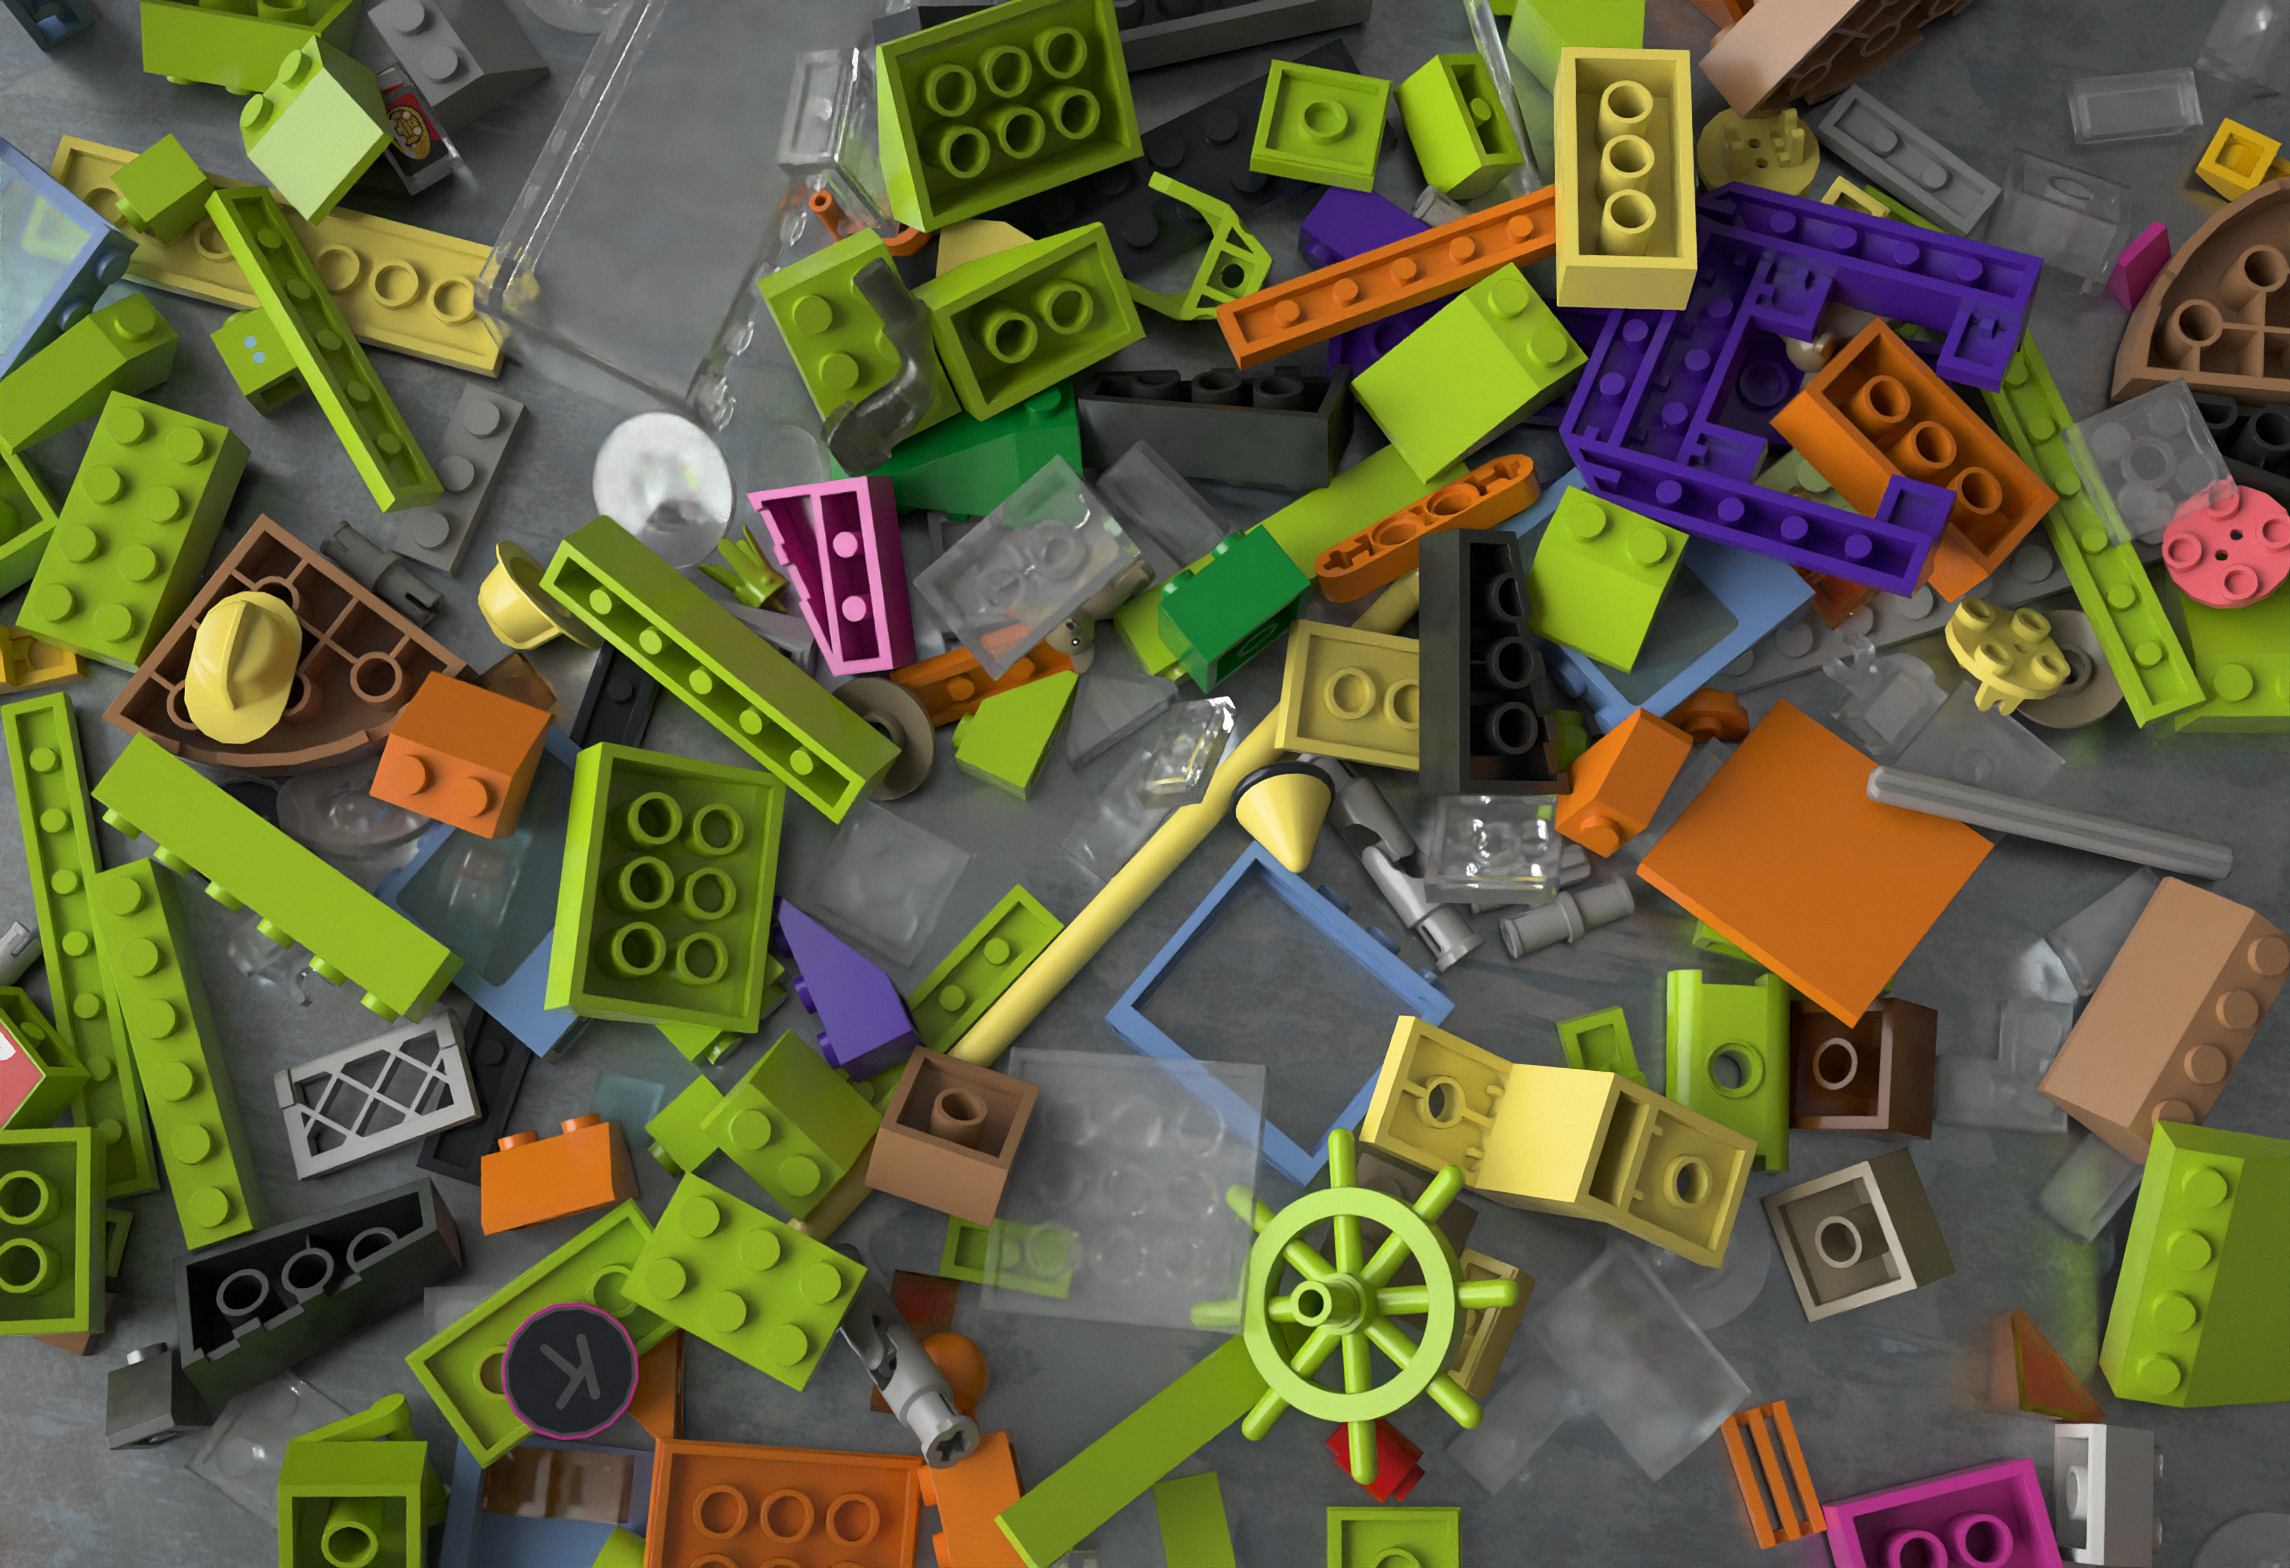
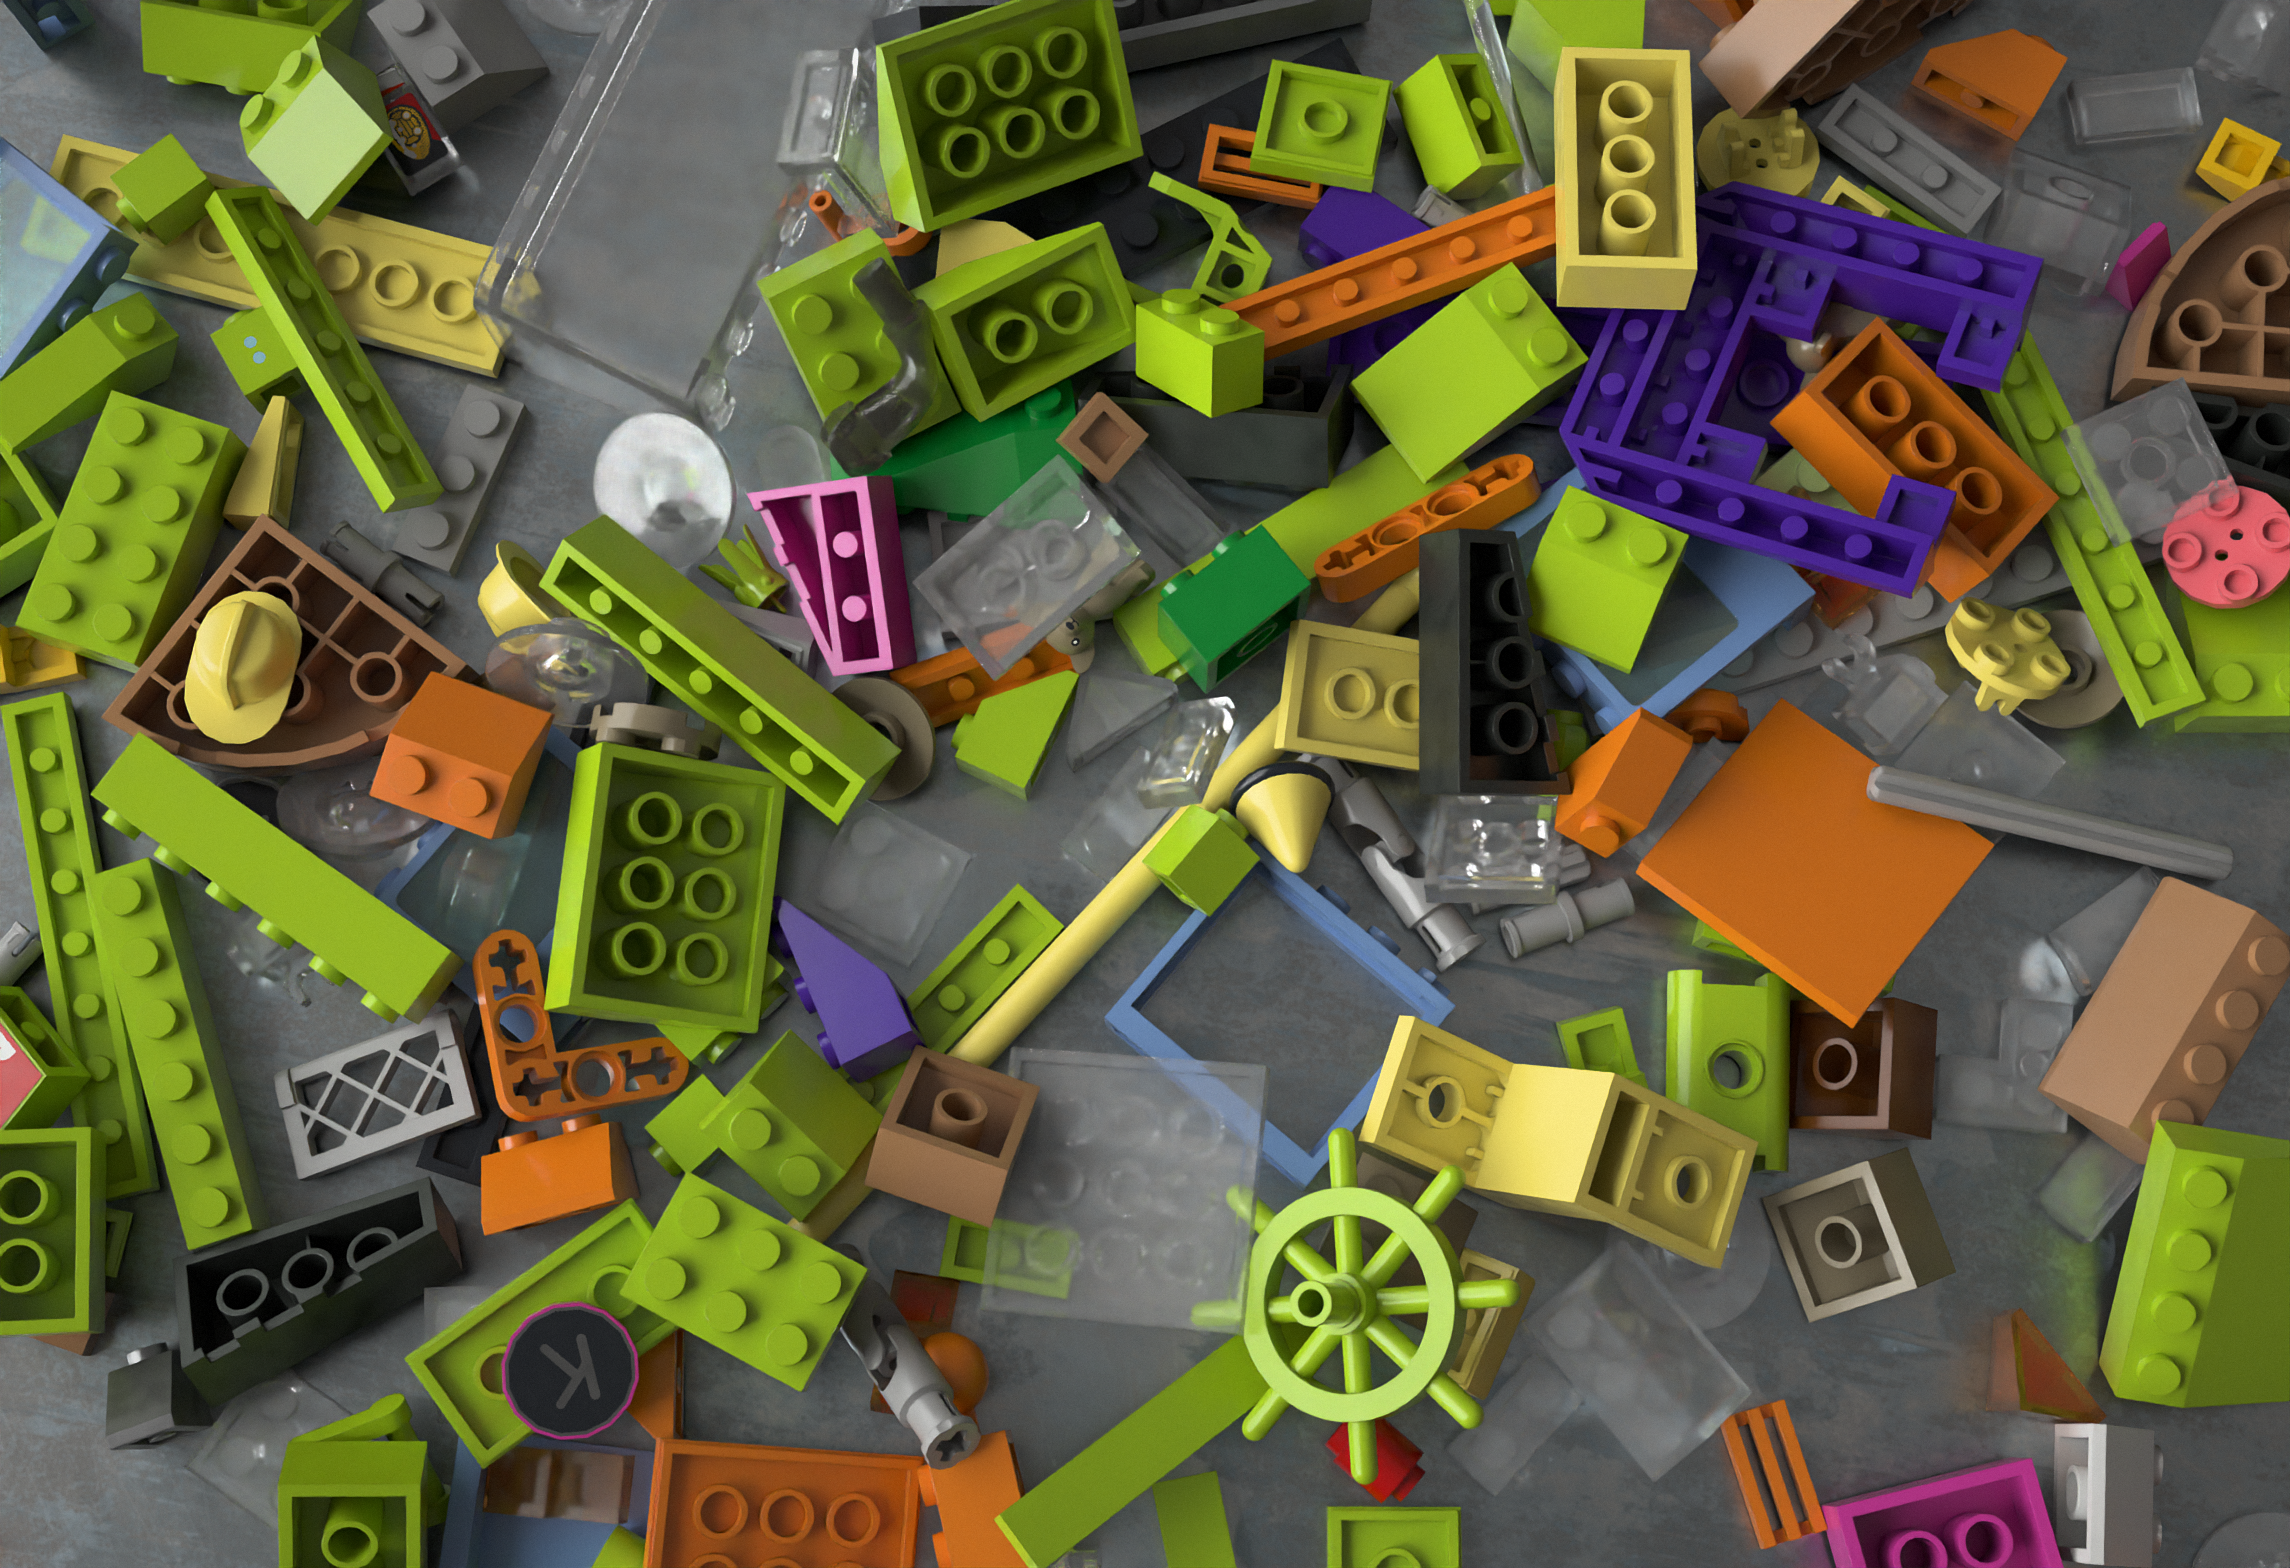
(269, 469): none -> light yellow slope
(538, 1055): none -> orange beam
(565, 669): none -> clear piece
(655, 730): none -> dark tan plate
(1102, 437): none -> medium nougat plate
(1199, 353): none -> lime brick
(1202, 857): none -> lime brick
(1248, 186): none -> orange tile
(1993, 78): none -> orange slope

